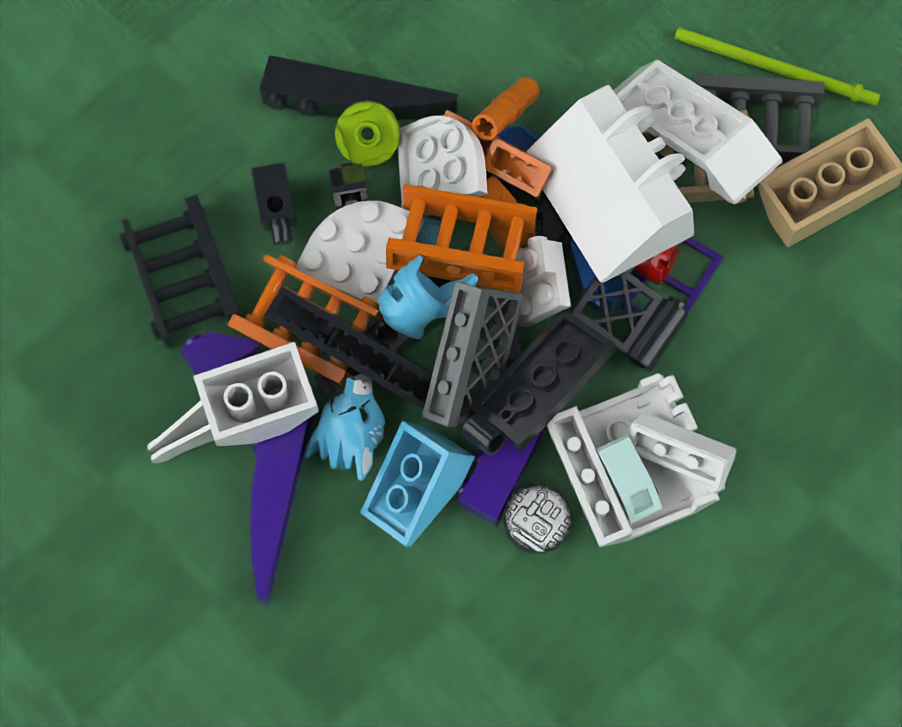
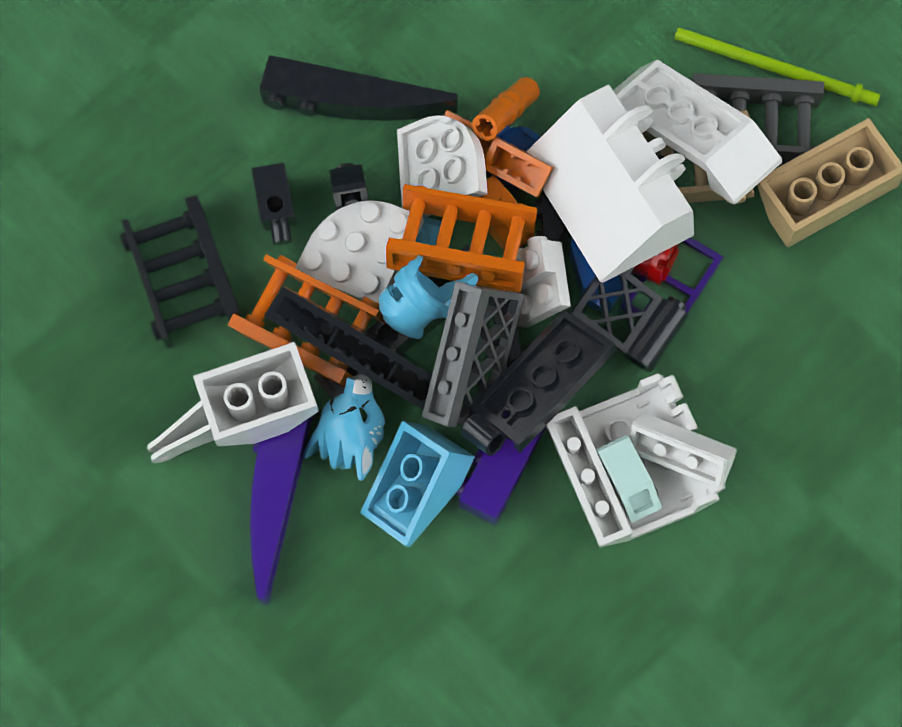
(216, 350): dark purple slope -> none
(365, 150): lime plate -> none
(537, 518): tile -> none

